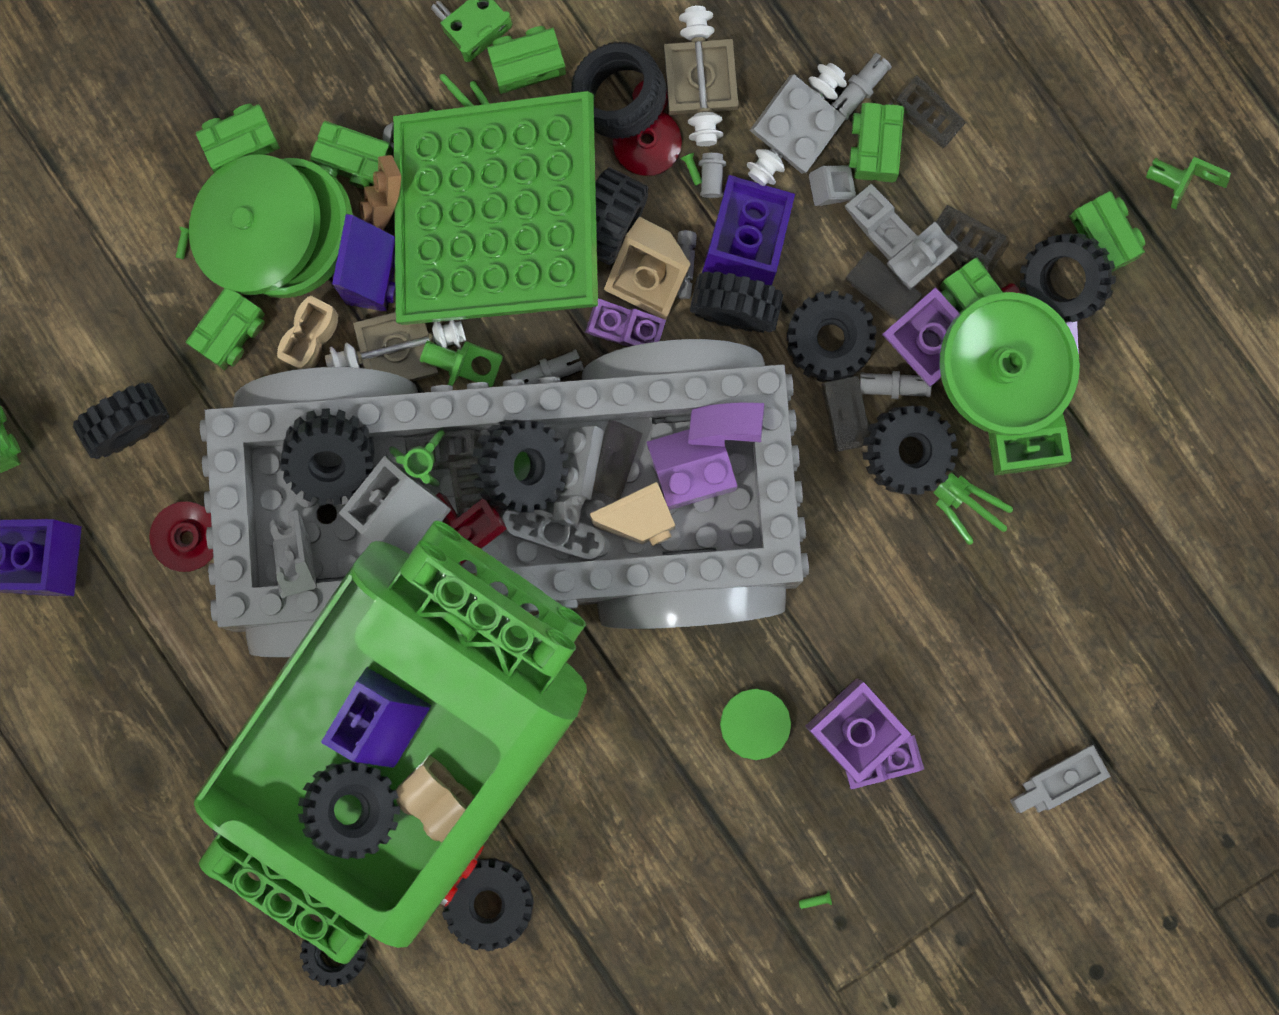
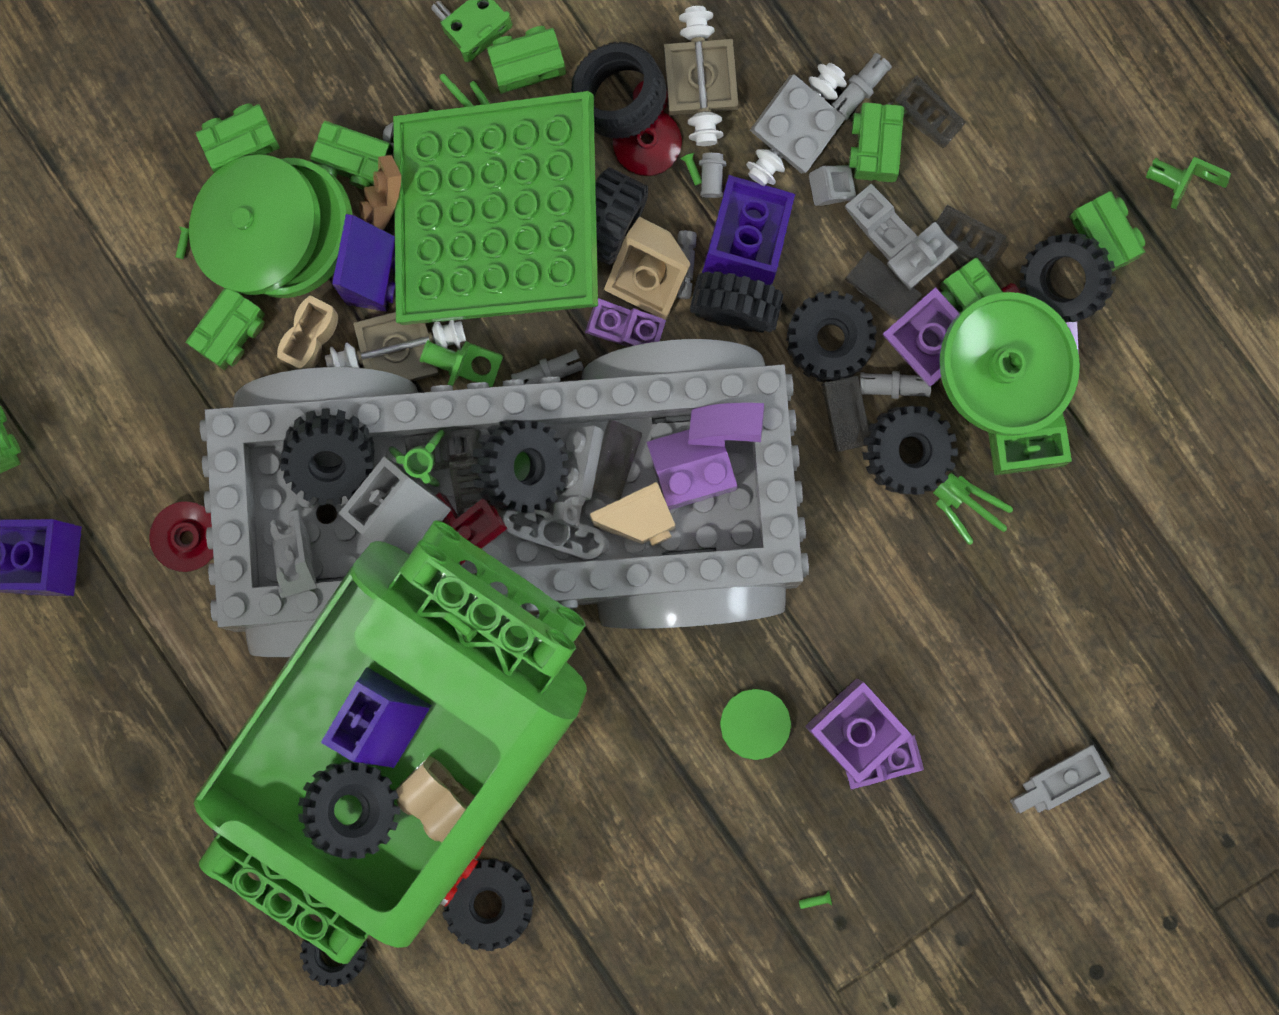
(120, 420): black tyre -> none

